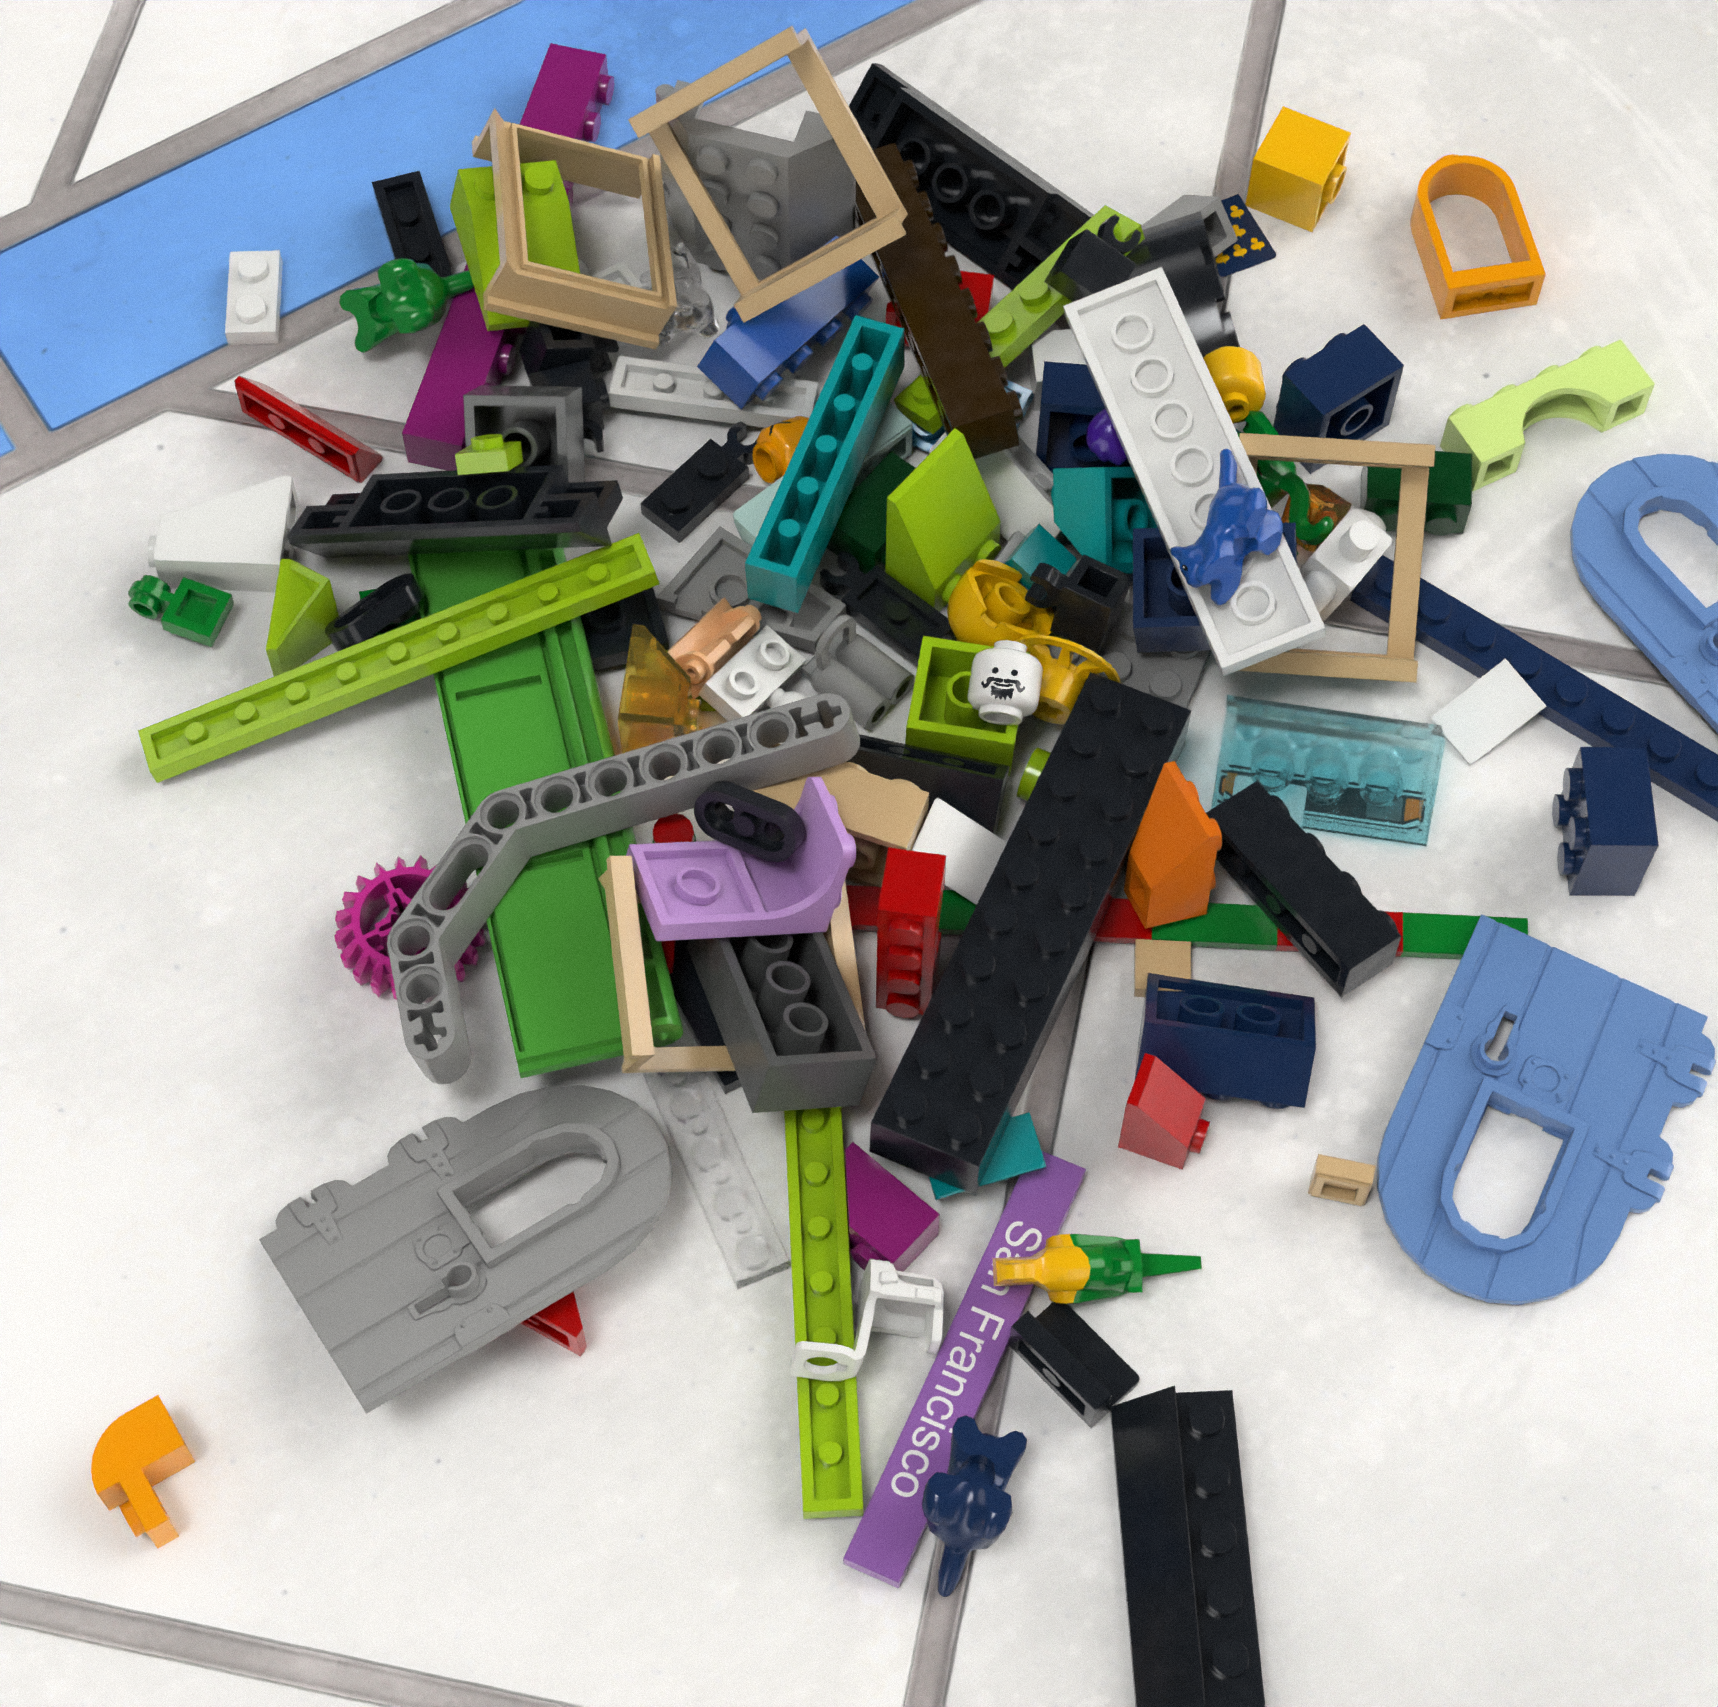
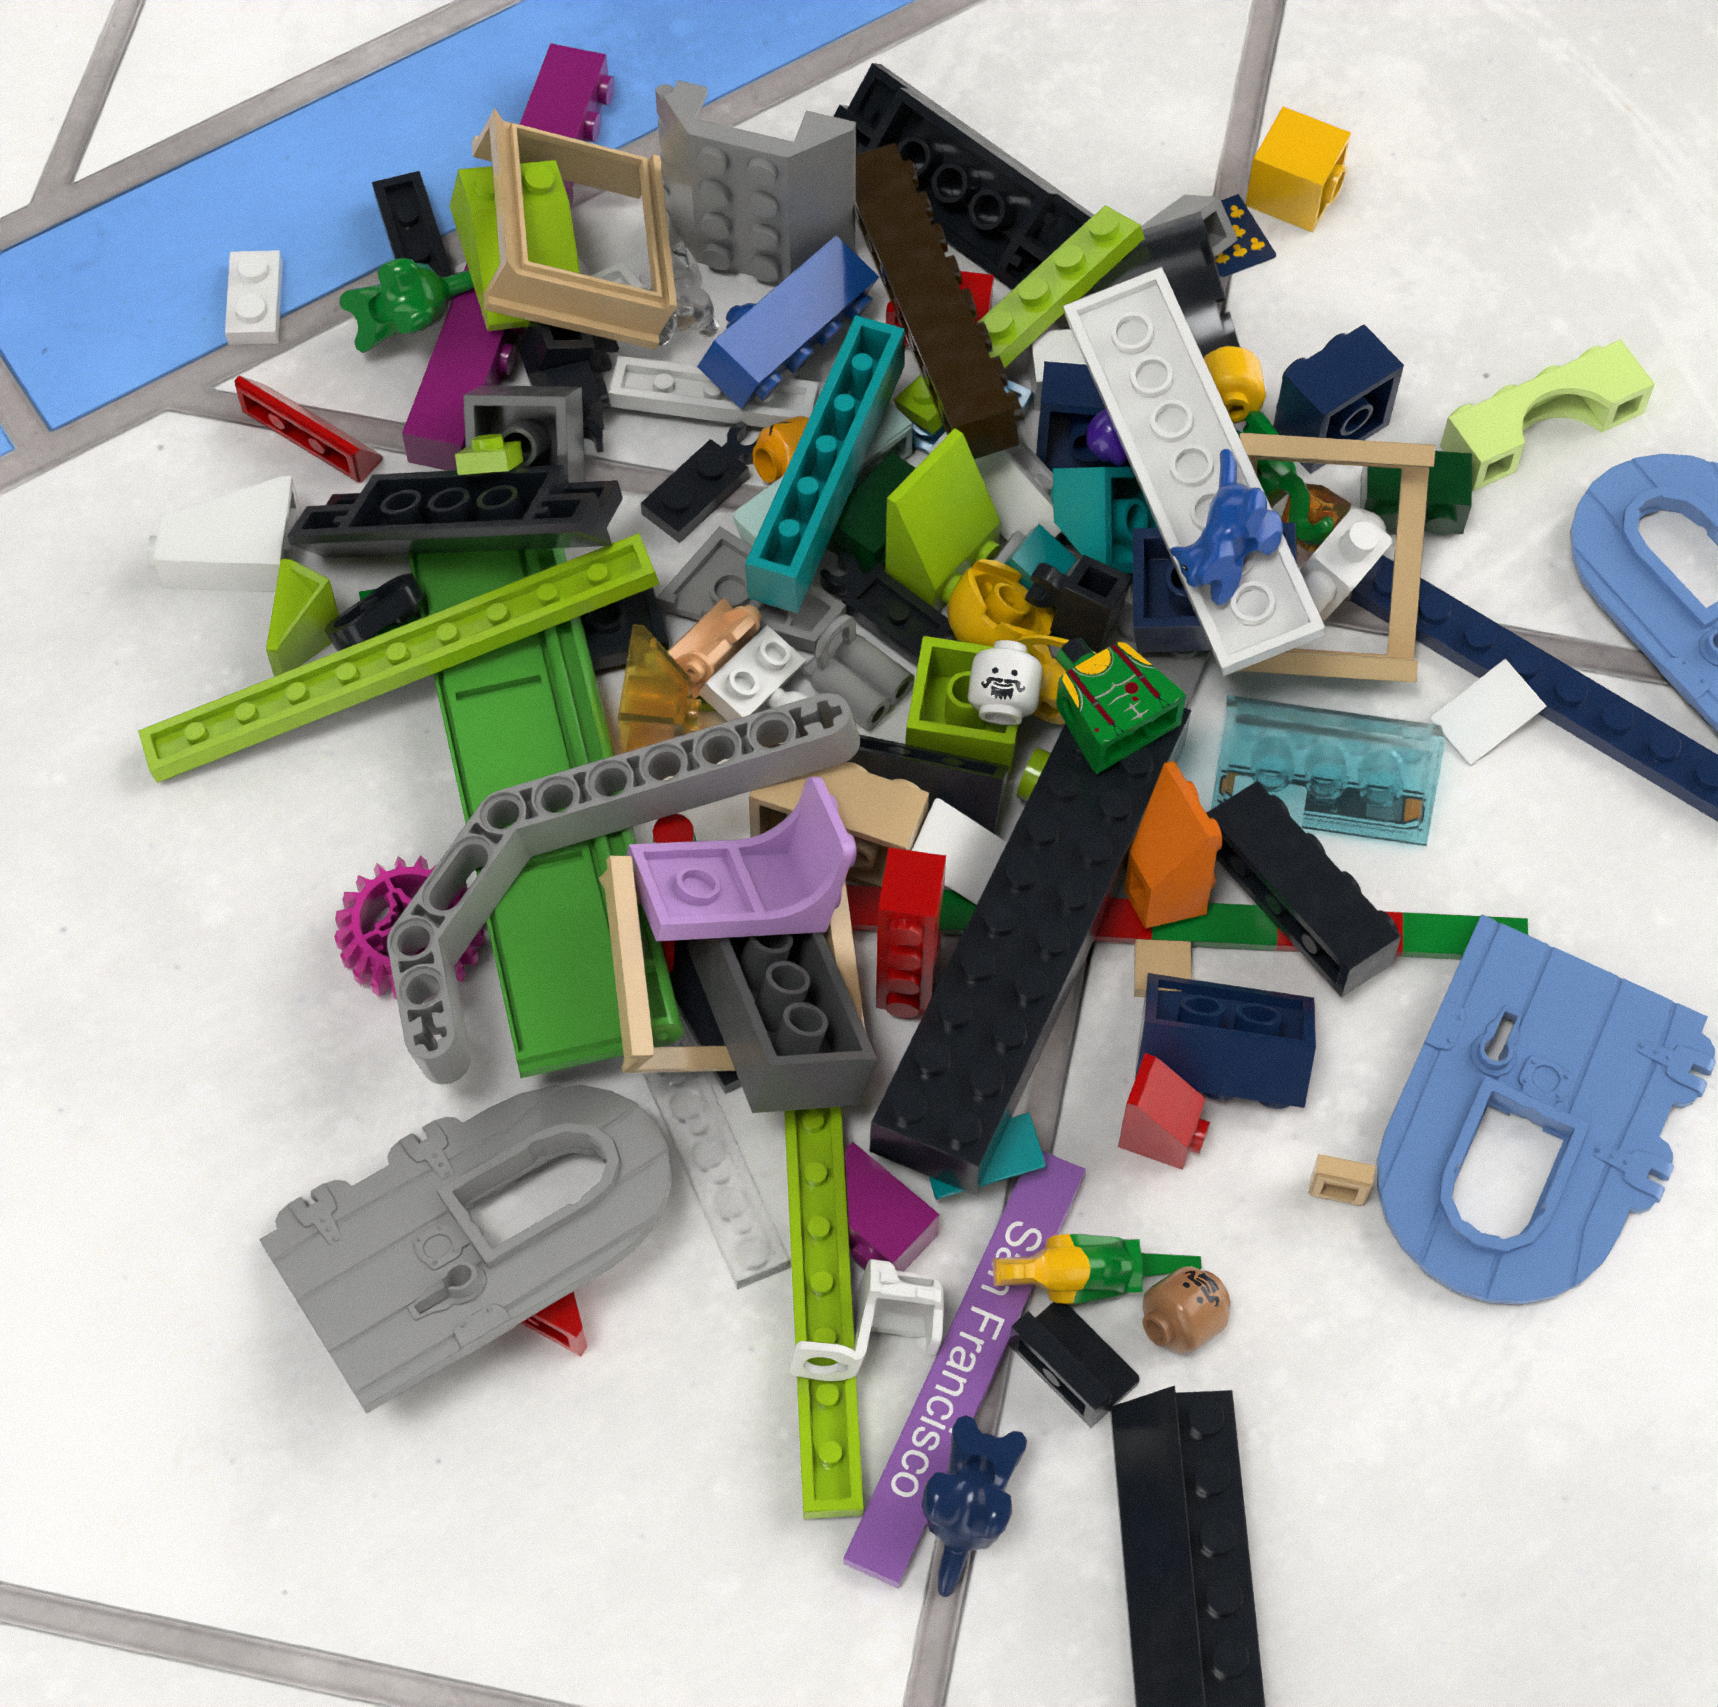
(131, 1459): light orange brick -> none
(190, 612): green plate -> none
(751, 823): black plate -> none
(889, 211): tan piece -> none
(1093, 262): black brick -> none
(1114, 701): none -> green torso
(1185, 1309): none -> medium nougat head
(1484, 287): light orange window -> none
(1606, 821): dark blue brick -> none

